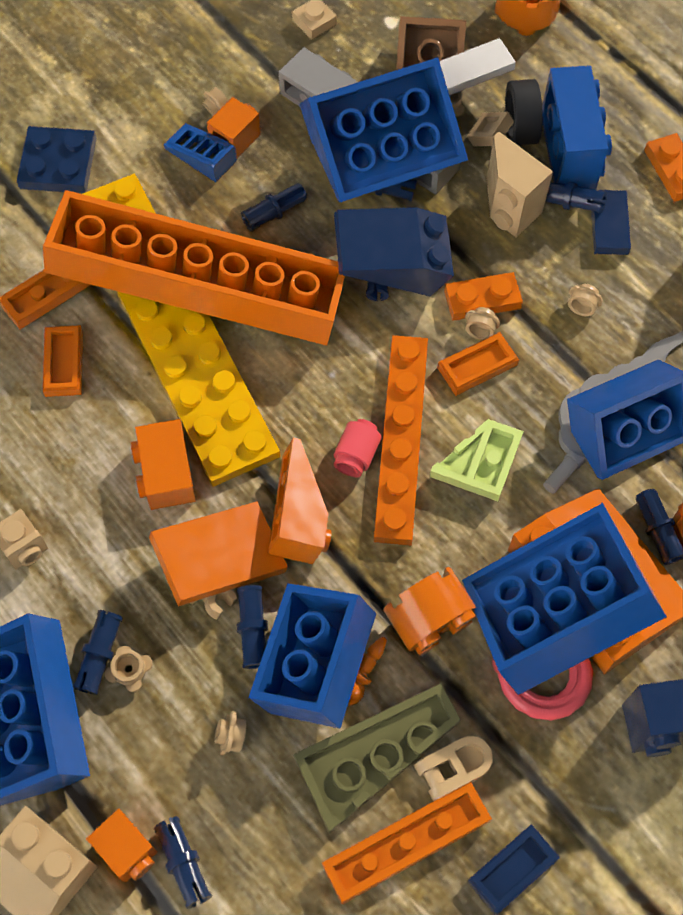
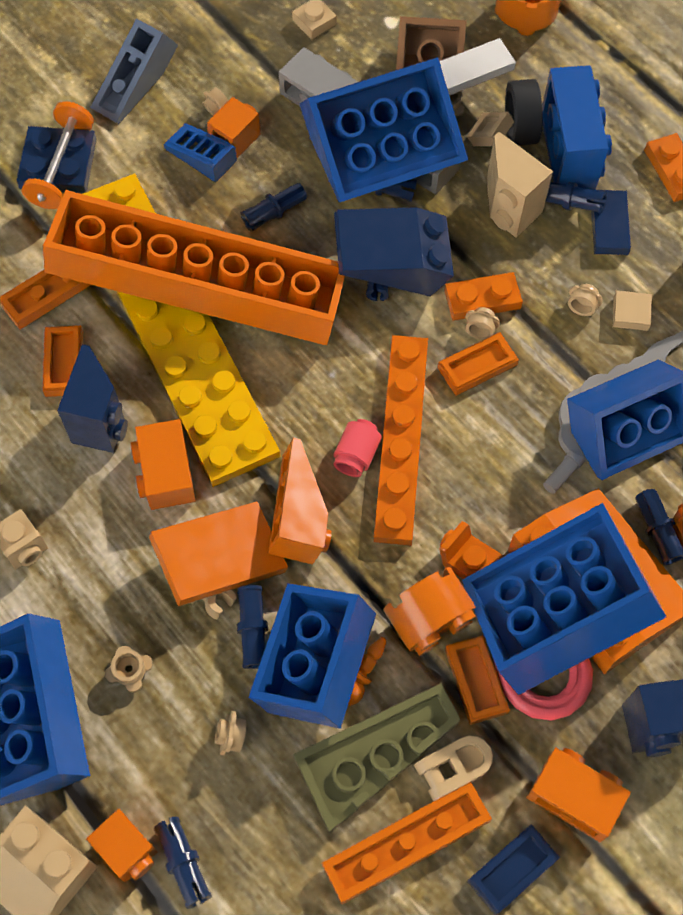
(43, 192): none -> orange axle
(92, 406): none -> dark blue slope
(97, 652): dark blue pin -> none
(134, 71): none -> sand blue slope
(465, 552): none -> orange bracket
(477, 680): none -> orange tile
(481, 461): yellowish green wing -> none
(579, 793): none -> orange brick
(632, 310): none -> tan tile

